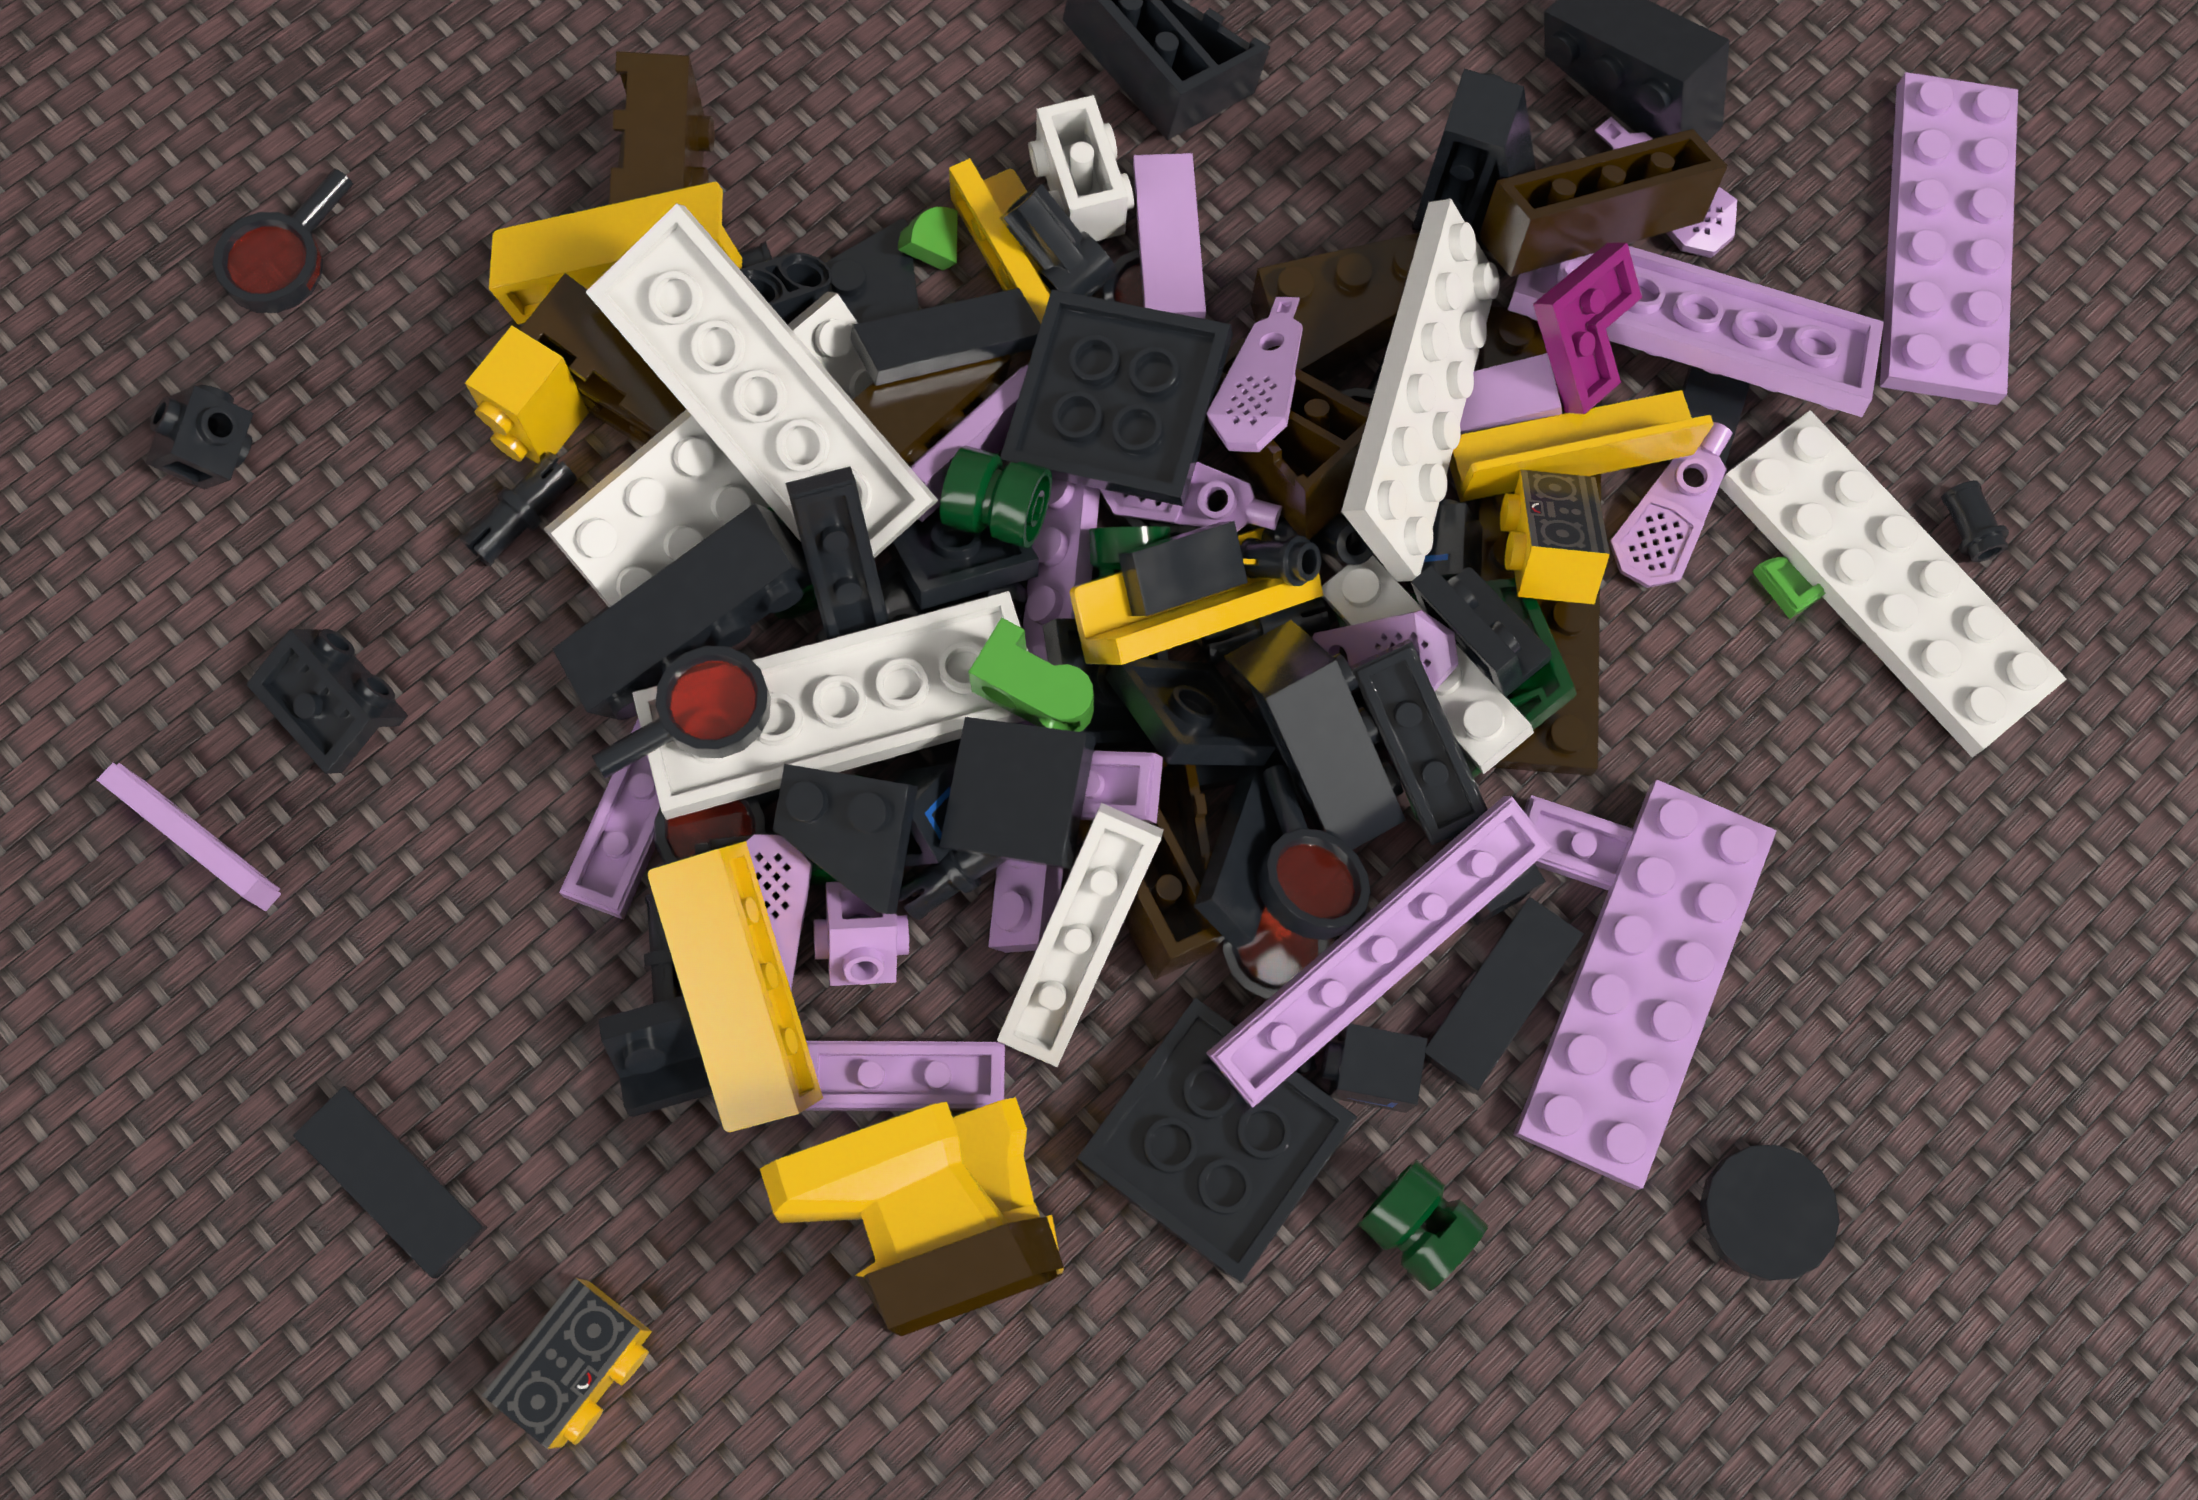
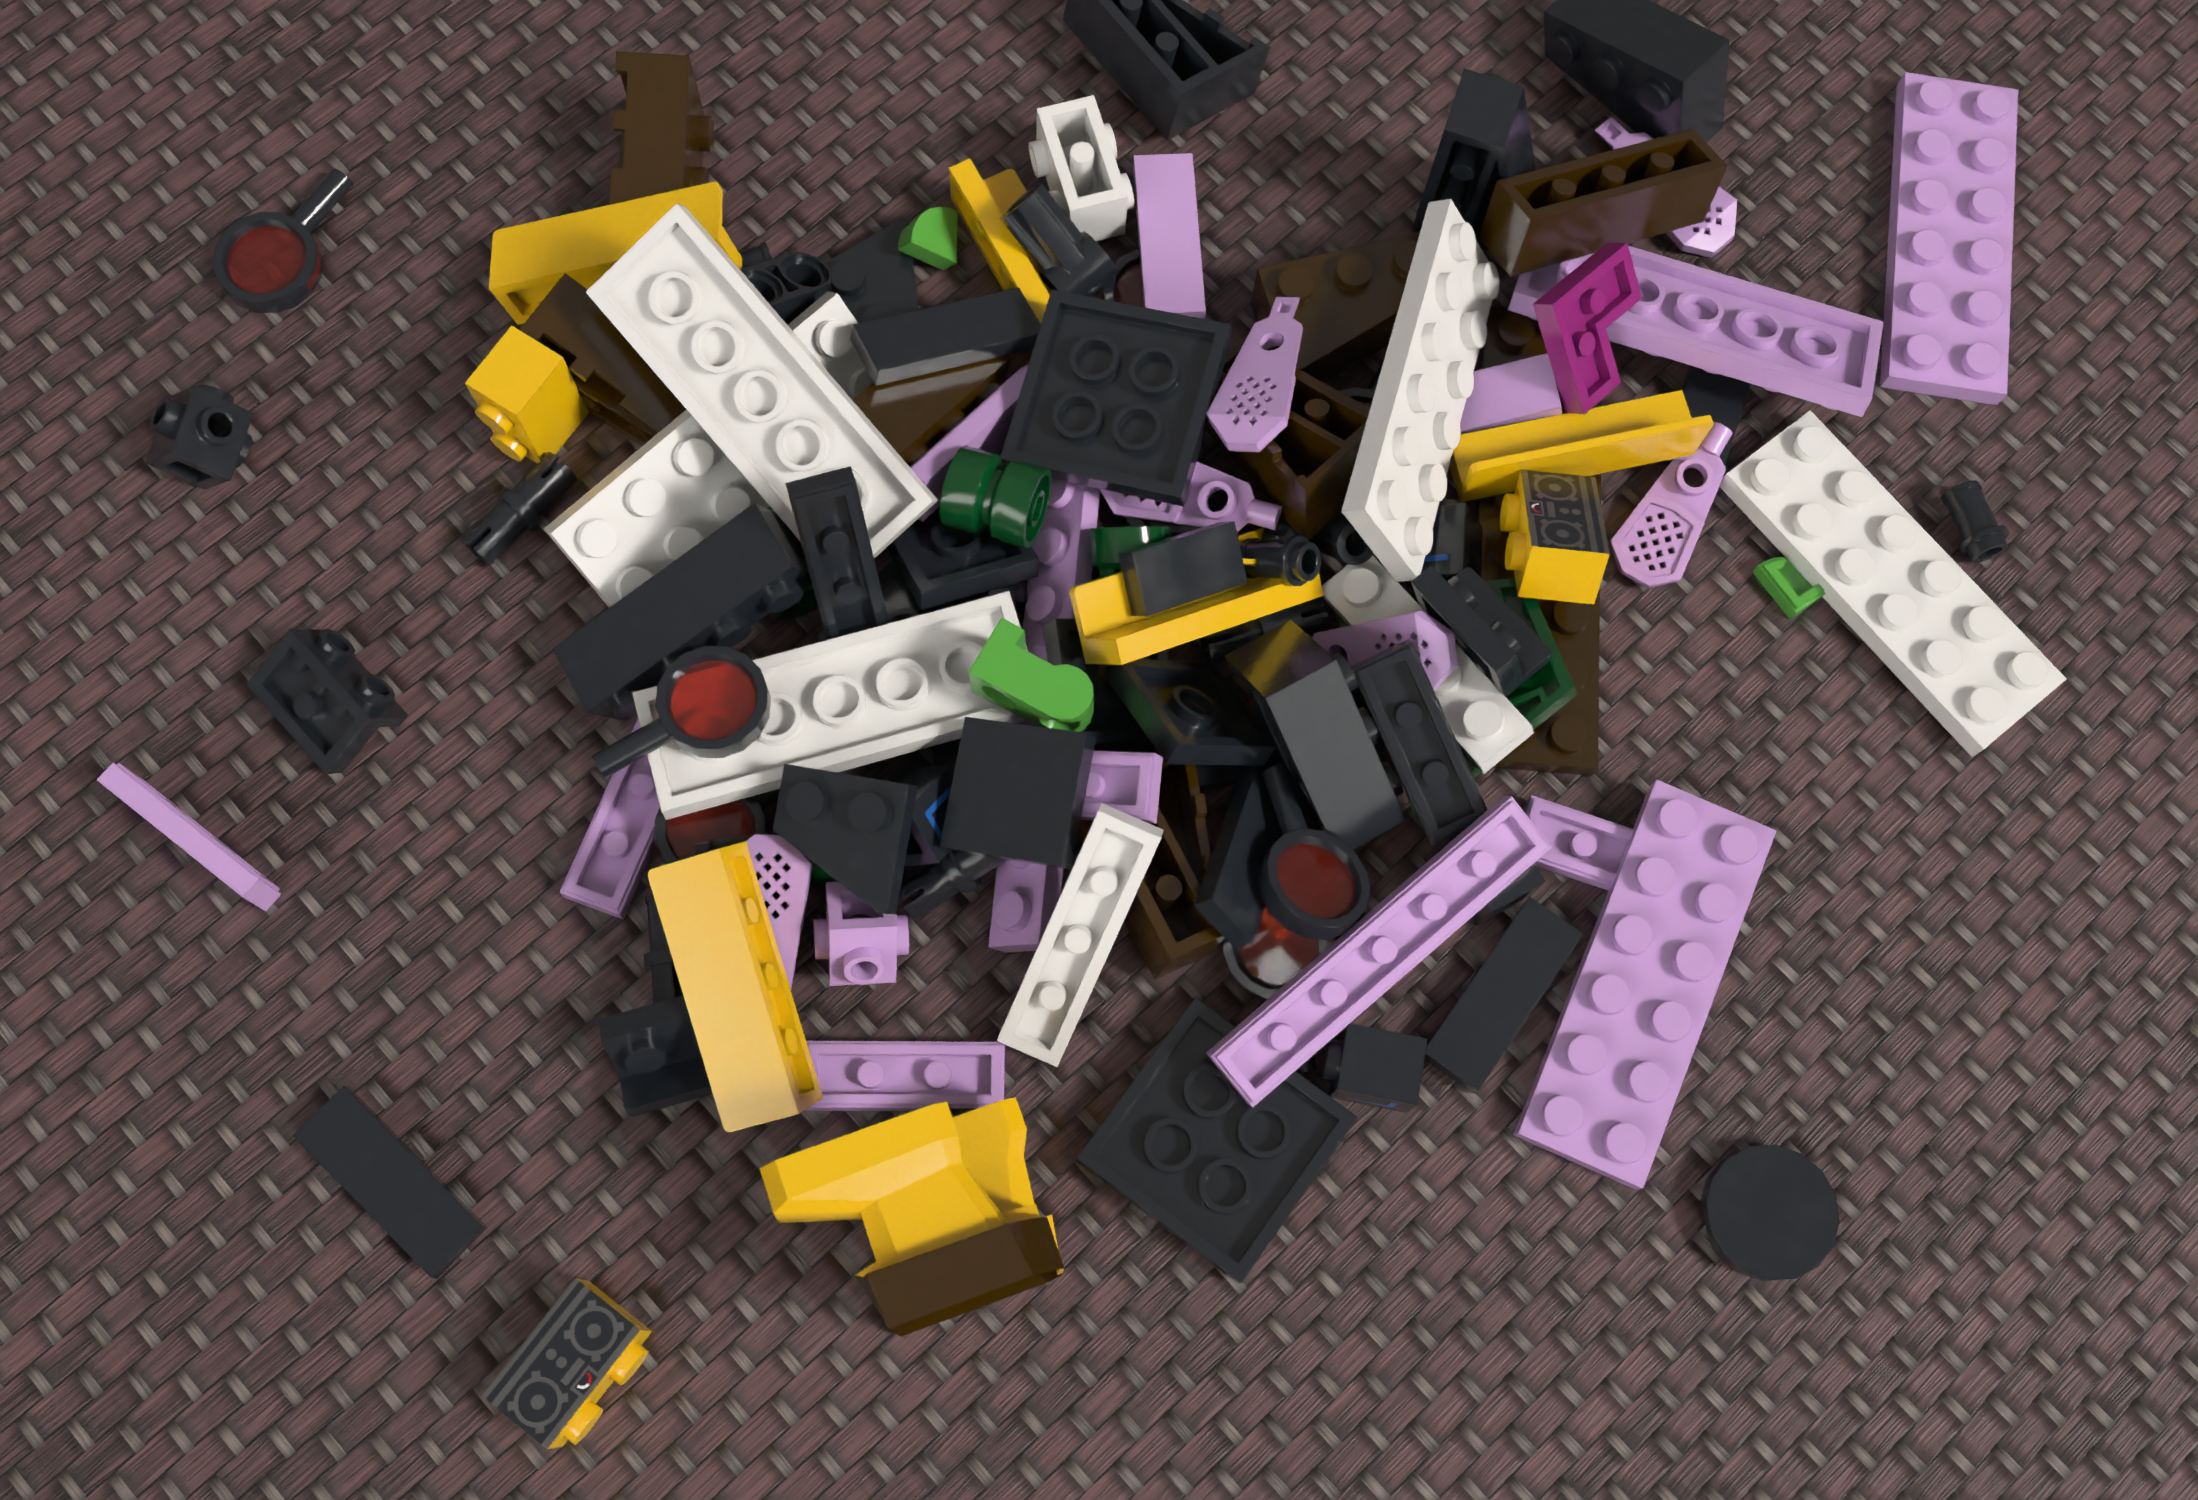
(1401, 1210): dark green wheel -> none

